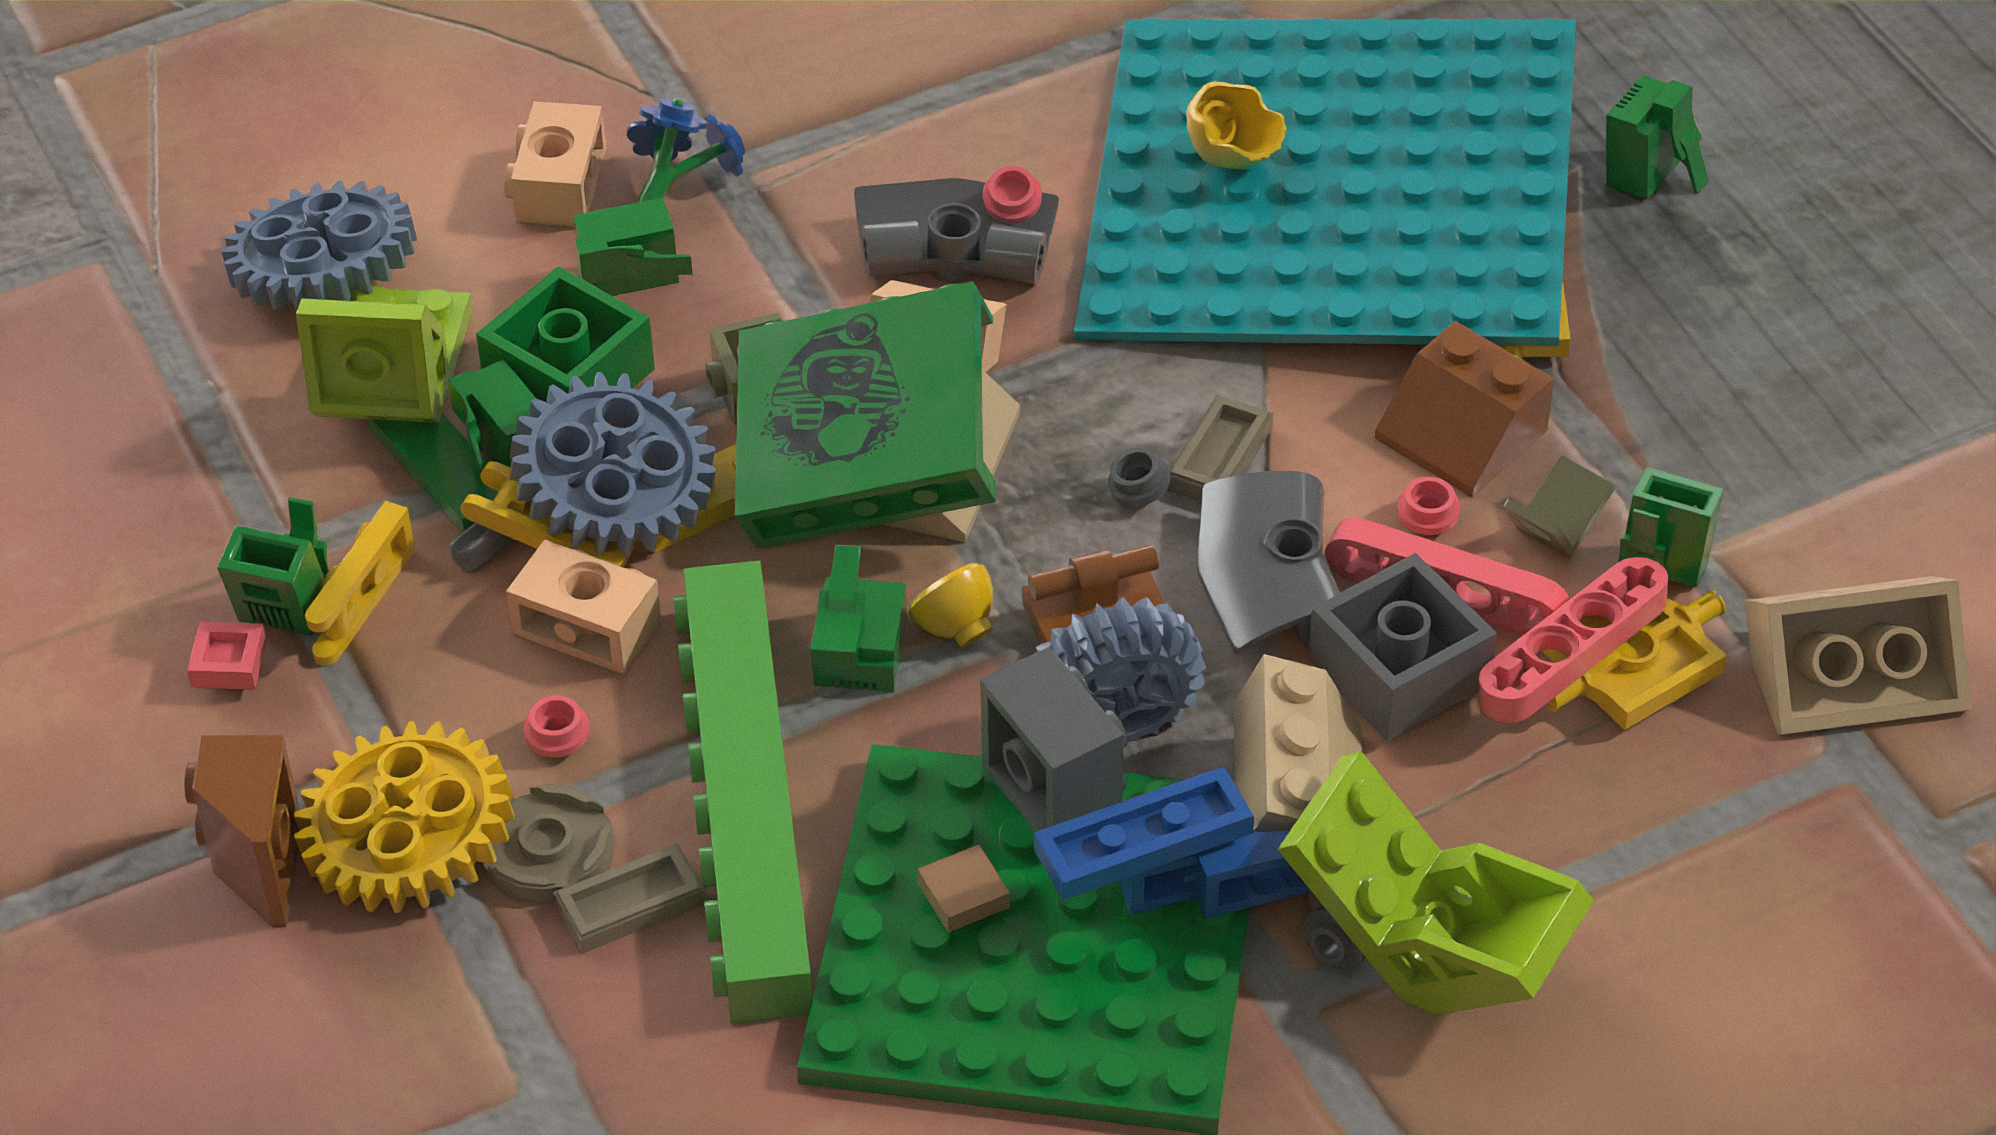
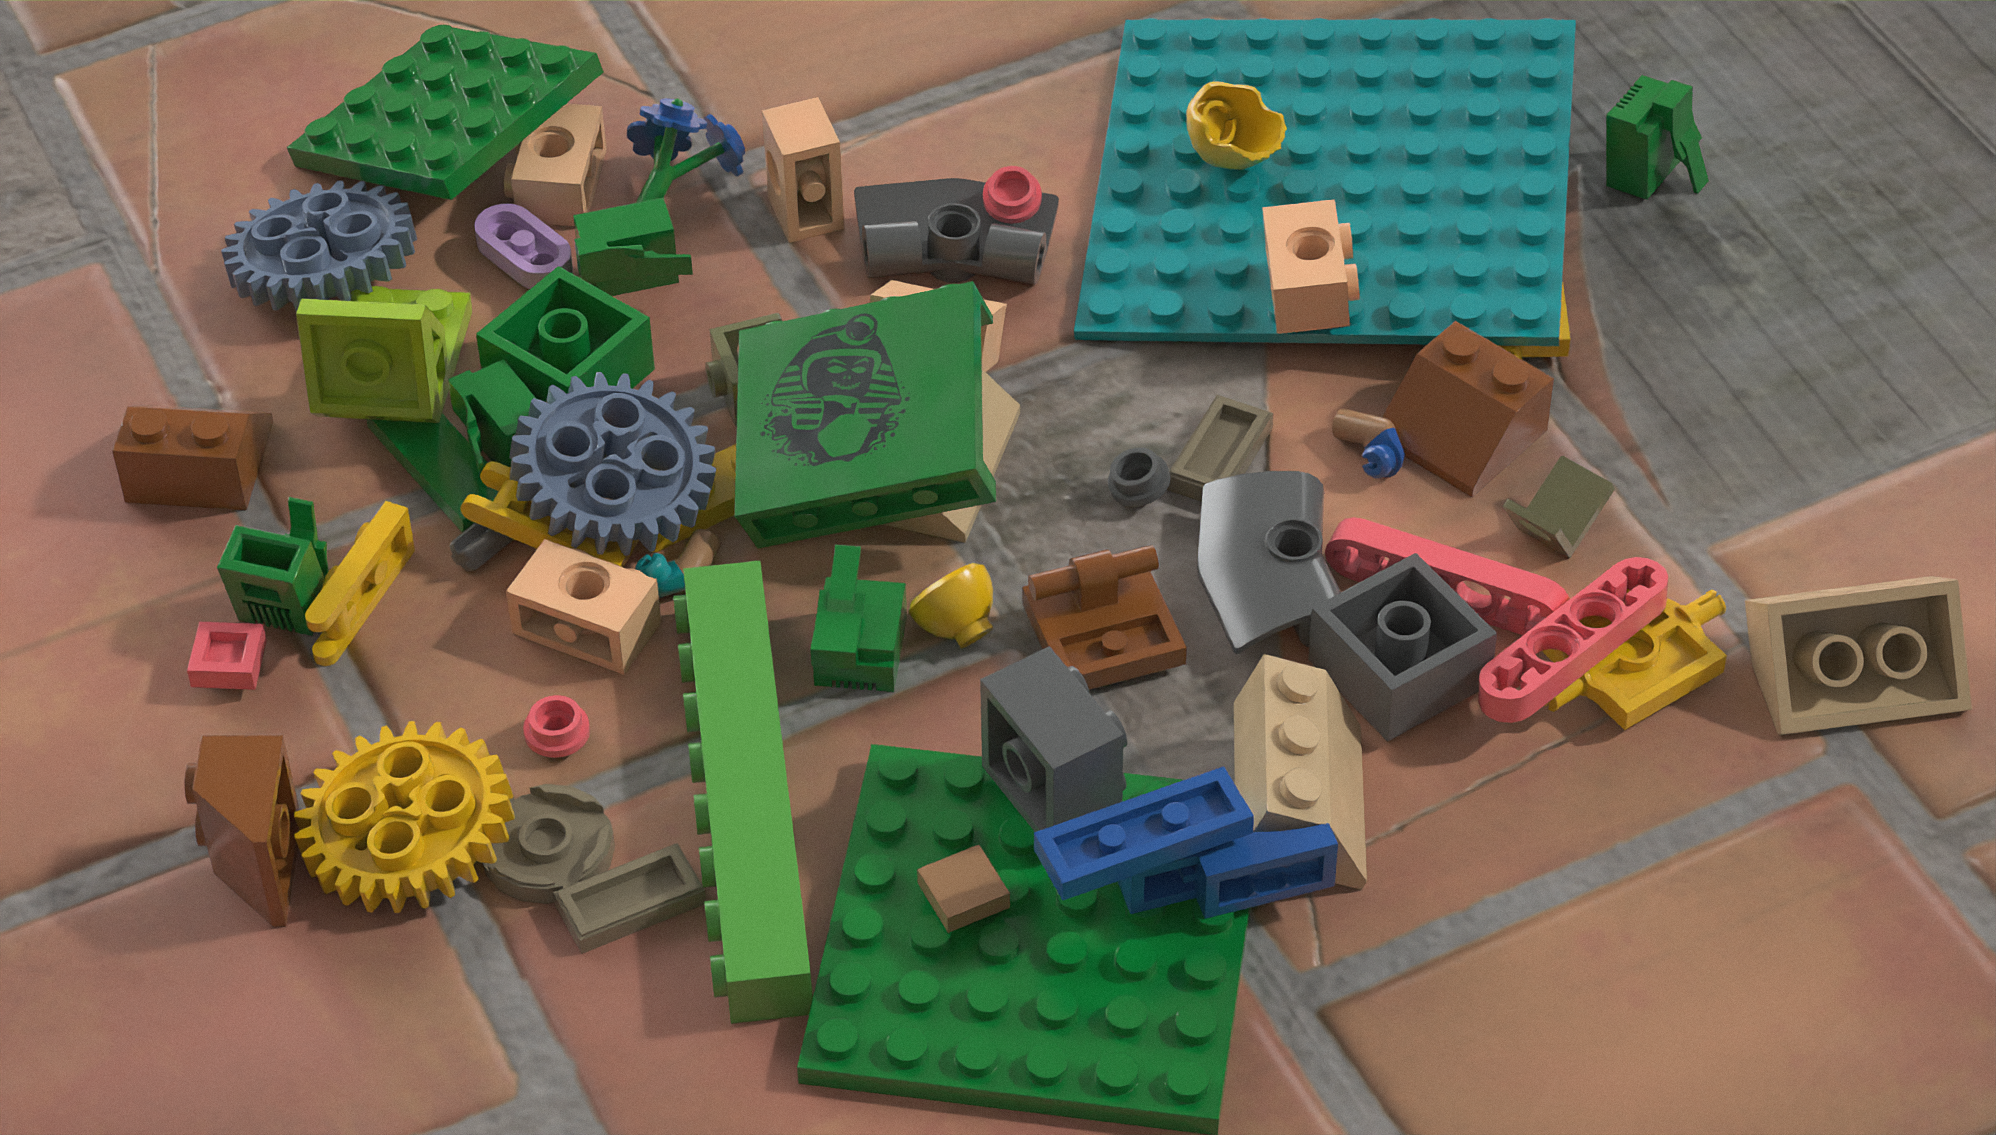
(190, 455): none -> dark orange slope
(444, 110): none -> green plate
(521, 243): none -> lavender plate
(670, 575): none -> arm
(803, 169): none -> light nougat brick
(1135, 662): sand blue gear -> none
(1308, 266): none -> light nougat brick
(1330, 941): dark grey plate -> none
(1378, 438): none -> arm
(1428, 506): coral plate -> none
(1434, 923): lime bracket -> none
(1671, 526): green piece -> none

